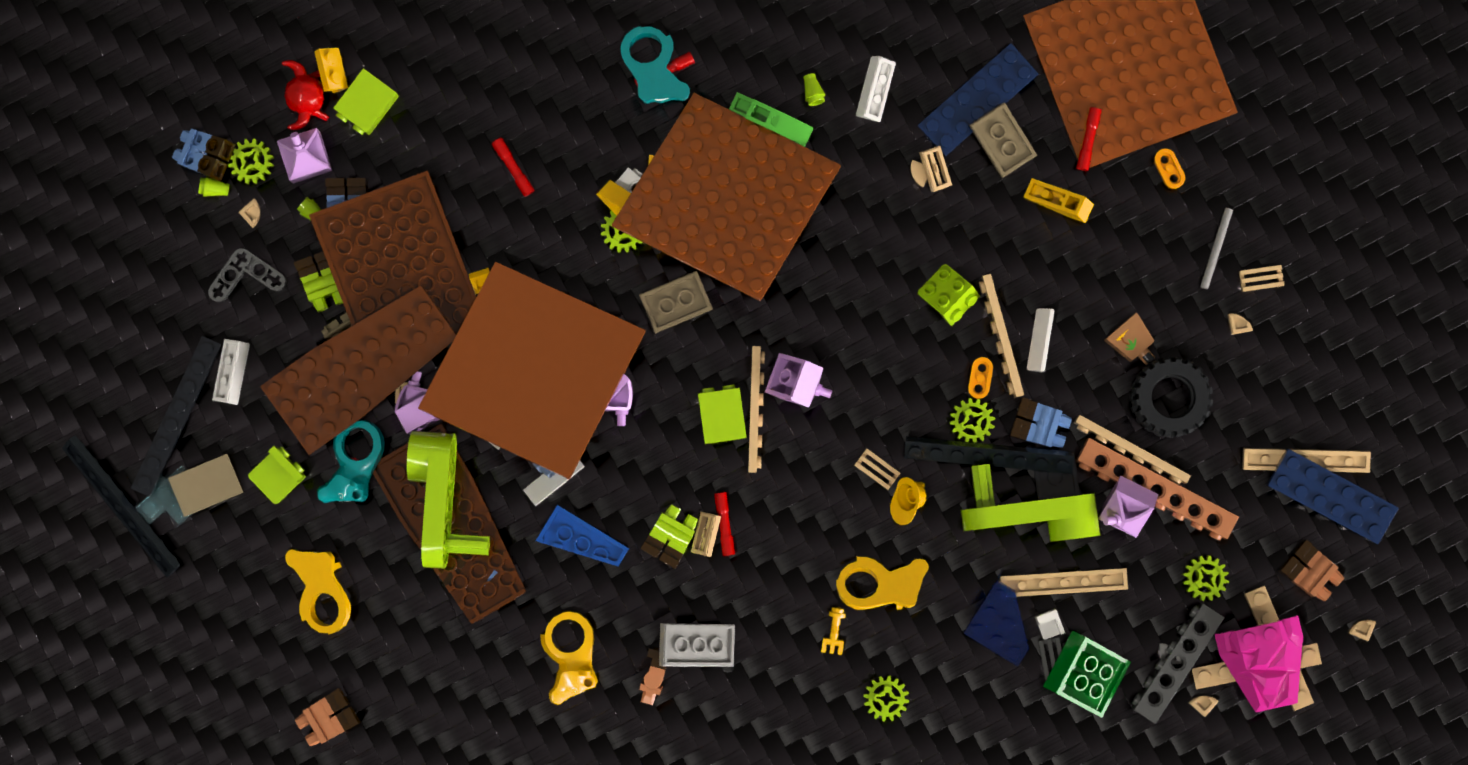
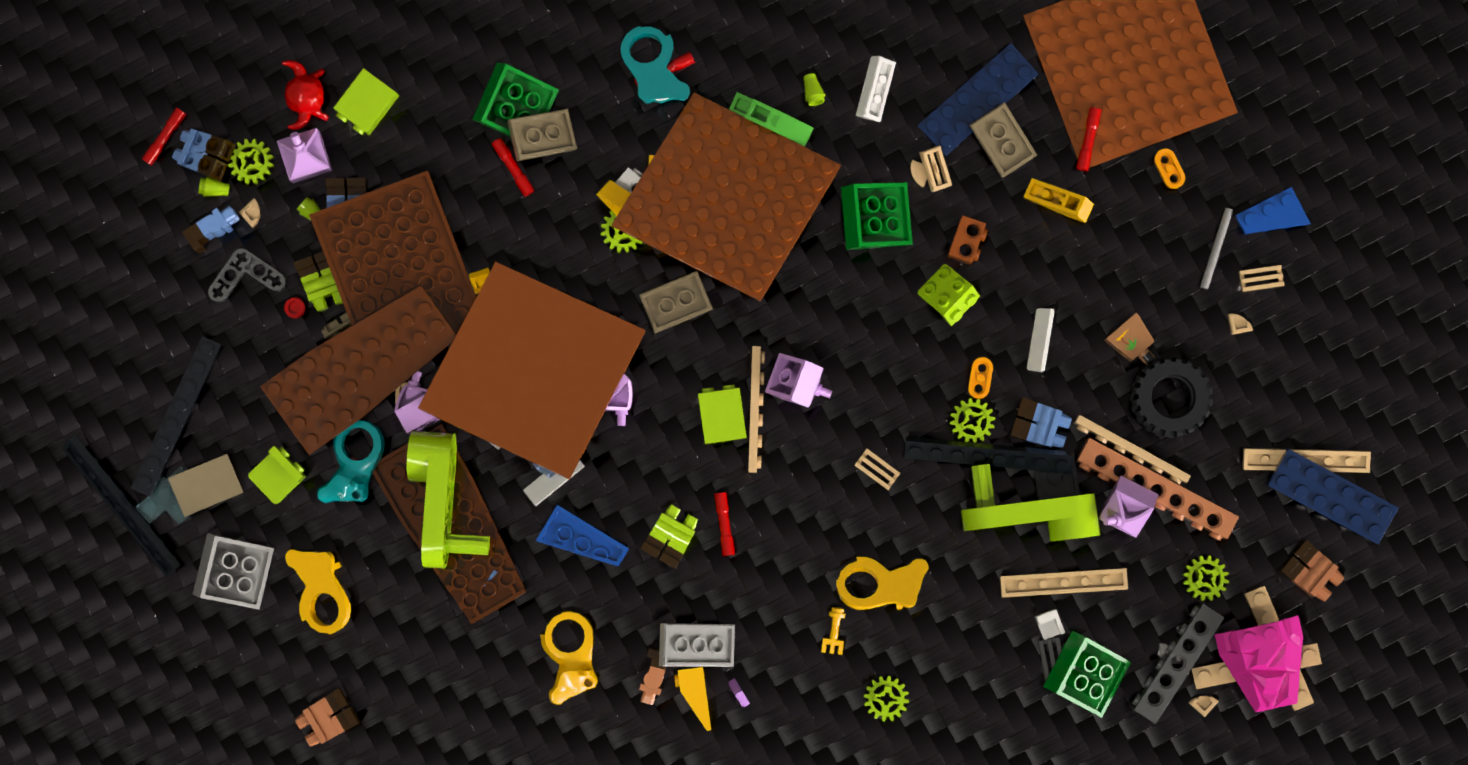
(171, 125): none -> red piece
(210, 227): none -> medium blue hips
(231, 371): white slope -> none
(233, 571): none -> light grey slope
(295, 307): none -> red tile
(331, 69): yellow bracket -> none
(512, 96): none -> green slope
(542, 134): none -> dark tan tile
(694, 691): none -> yellow slope
(708, 534): tan tile -> none
(738, 693): none -> medium lavender tile
(876, 215): none -> green slope
(906, 500): yellow piece -> none
(962, 238): none -> dark orange brick
(998, 327): tan plate -> none
(1000, 624): clear blue plate -> none
(1274, 213): none -> blue wing
(1363, 629): tan tile -> none

